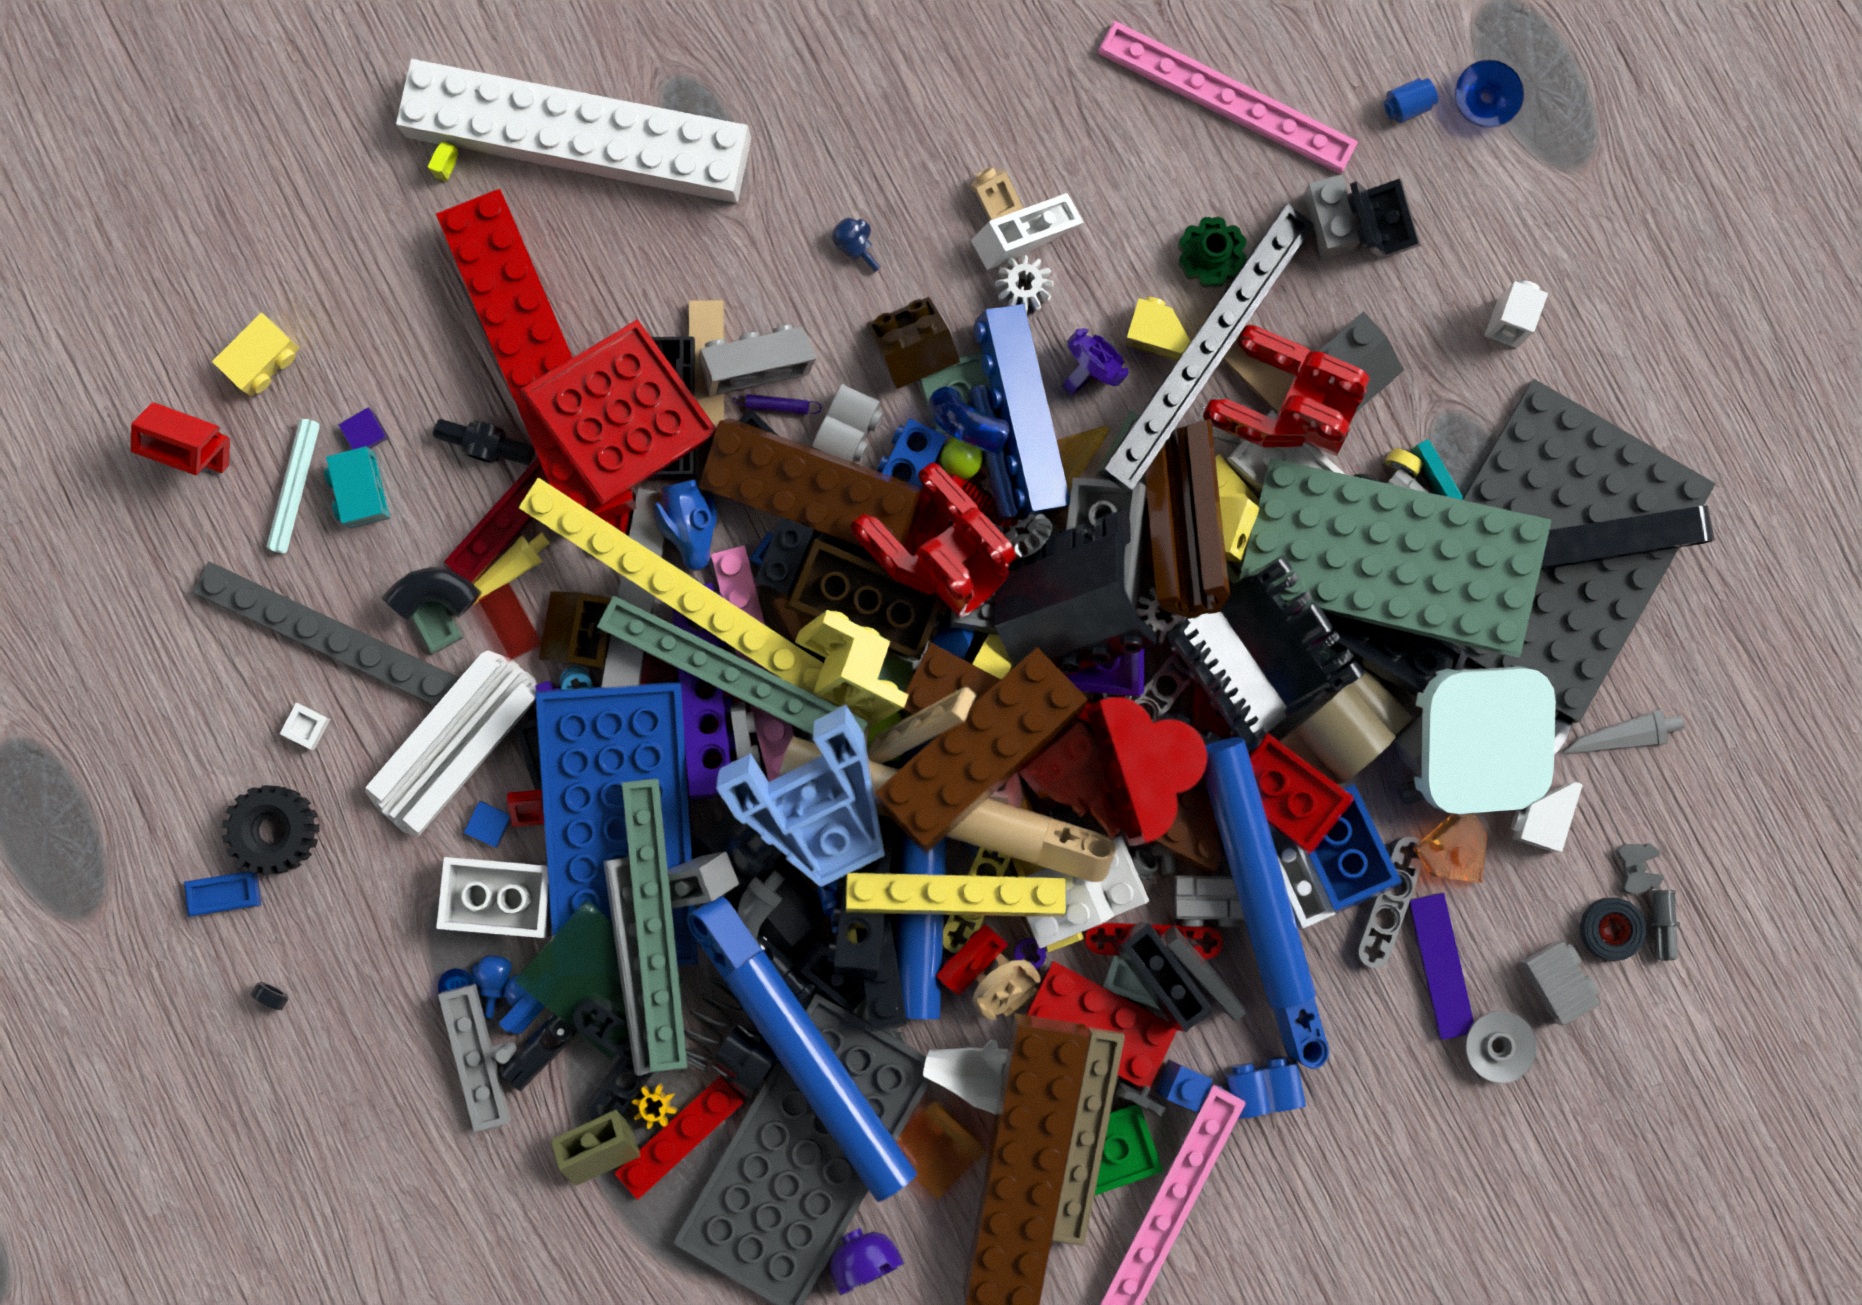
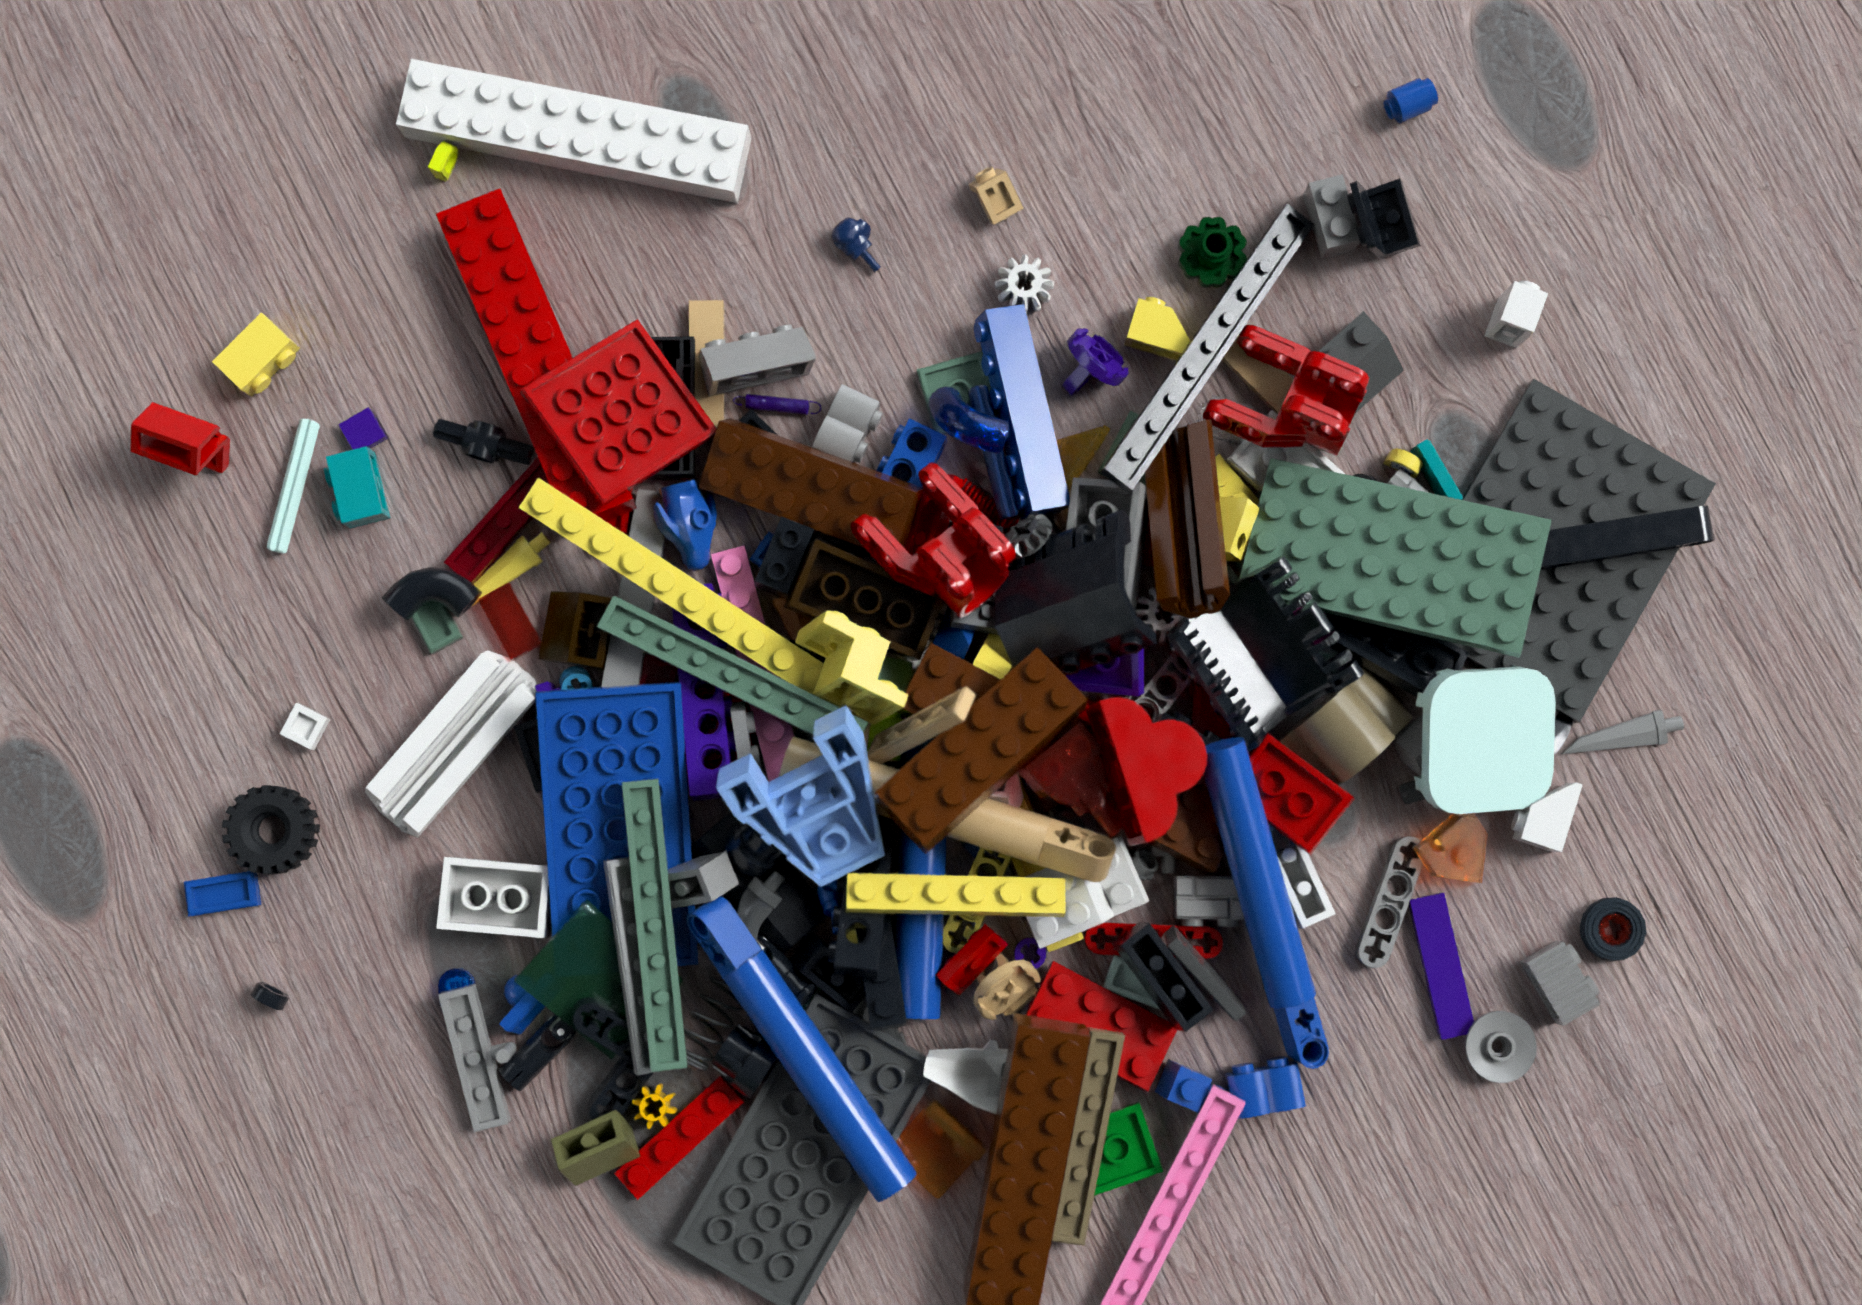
(324, 634): dark grey plate -> none
(488, 824): blue tile -> none
(492, 977): blue piece -> none
(526, 808): red tile -> none
(863, 1260): dark purple cylinder -> none
(913, 342): dark brown slope -> none
(960, 459): lime piece -> none
(1025, 230): white slope -> none
(1142, 1098): dark grey piece -> none
(1227, 97): bright pink tile -> none
(1354, 859): blue brick -> none
(1496, 80): clear blue dish -> none
(1634, 869): dark grey piece -> none
(1665, 924): dark grey axle -> none

